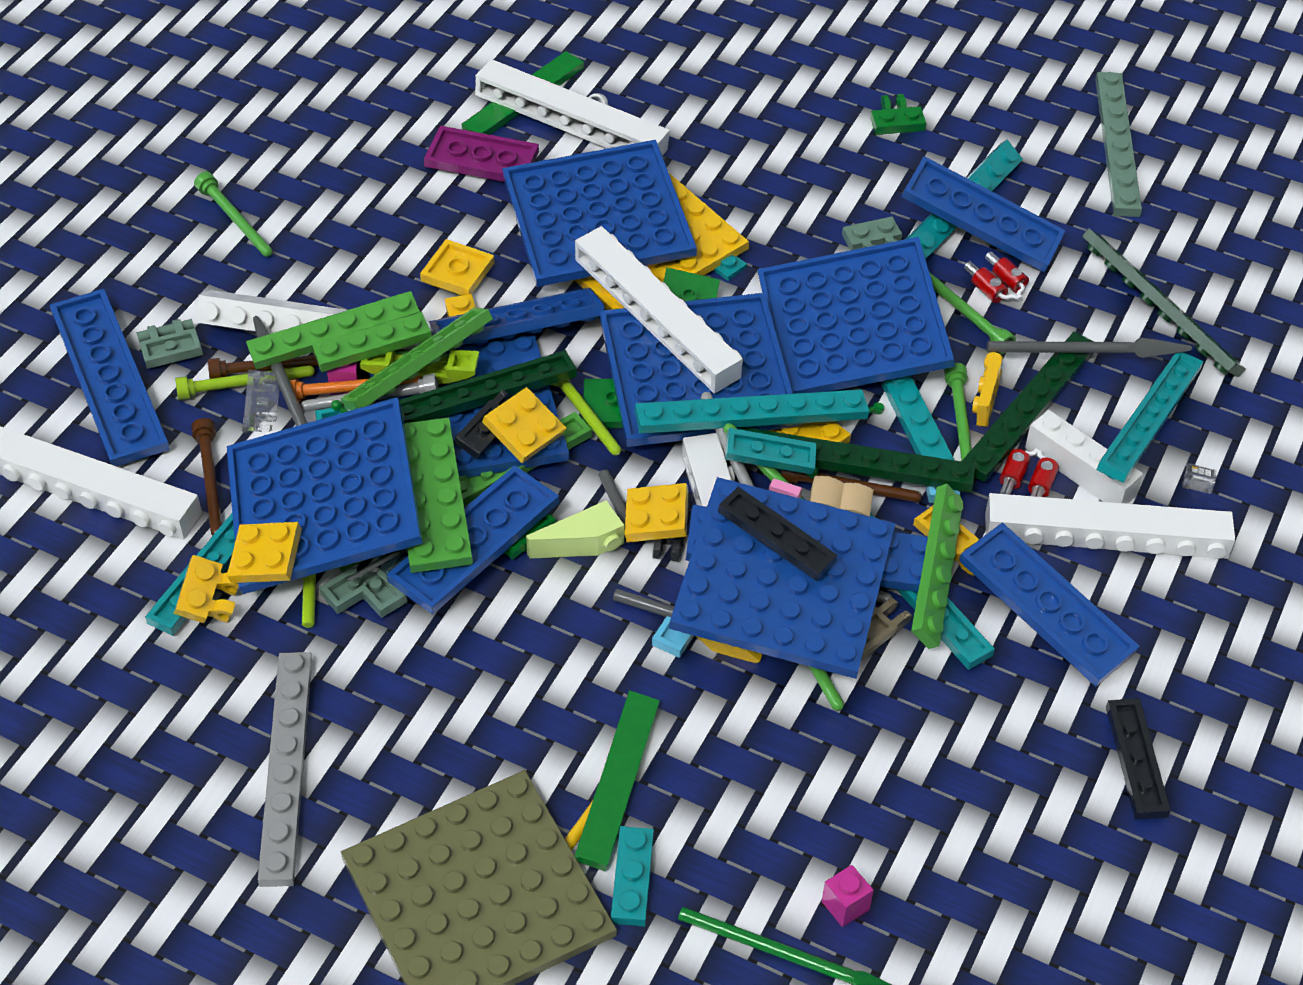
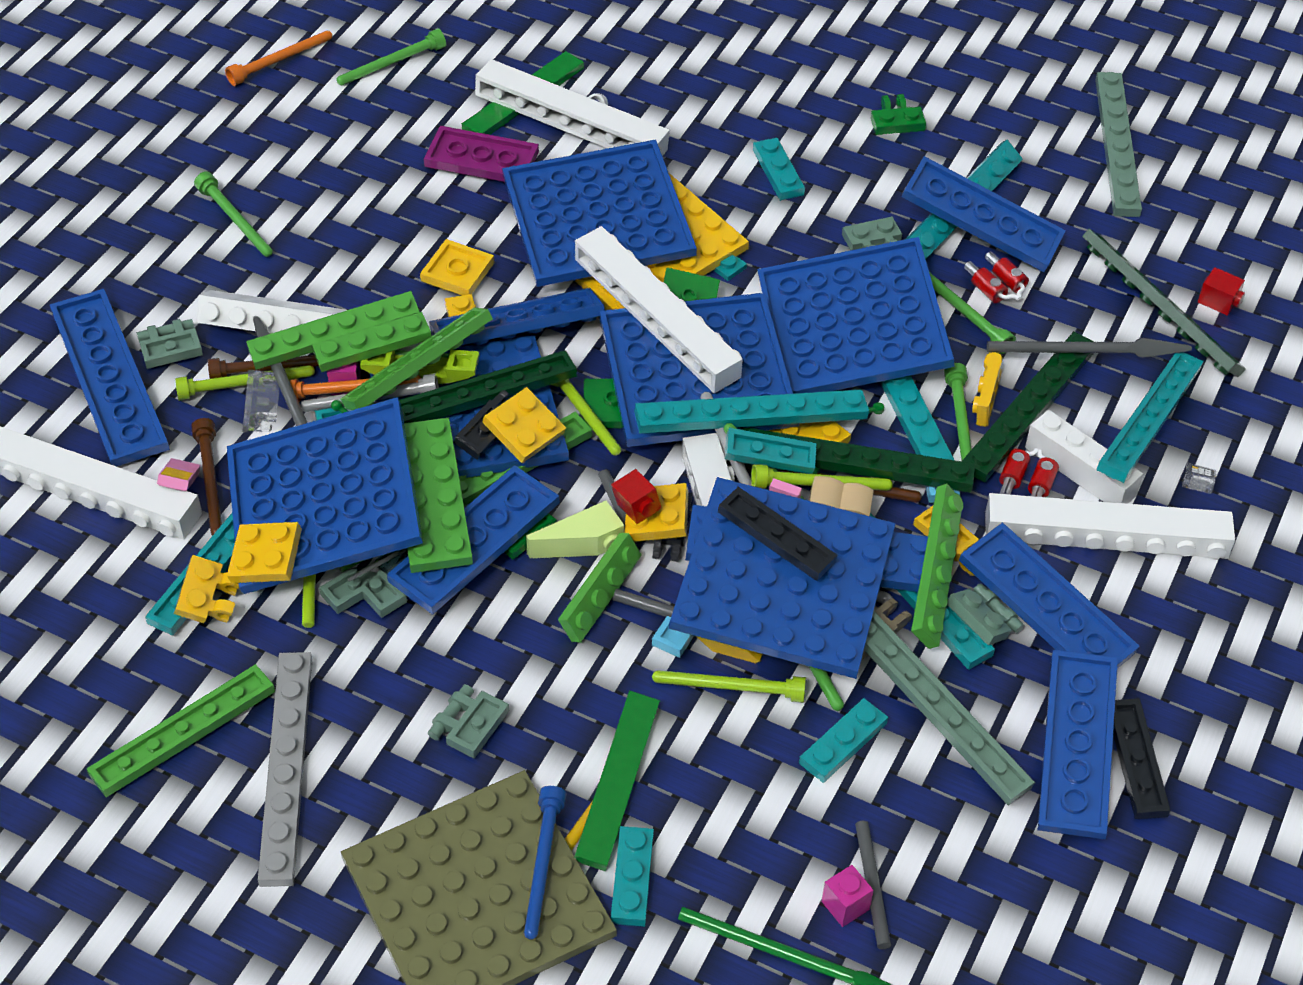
(178, 474): none -> bright pink tile
(180, 730): none -> bright green plate
(238, 73): none -> orange piece
(434, 40): none -> bright green piece
(476, 724): none -> sand green plate
(551, 801): none -> blue piece
(599, 587): none -> bright green plate
(636, 496): none -> red brick
(762, 477): none -> lime piece
(778, 169): none -> teal plate
(792, 688): none -> lime piece
(843, 740): none -> teal plate
(872, 878): none -> dark grey bar
(946, 712): none -> sand green plate
(985, 614): none -> sand green plate
(1078, 745): none -> blue plate
(1222, 291): none -> red brick

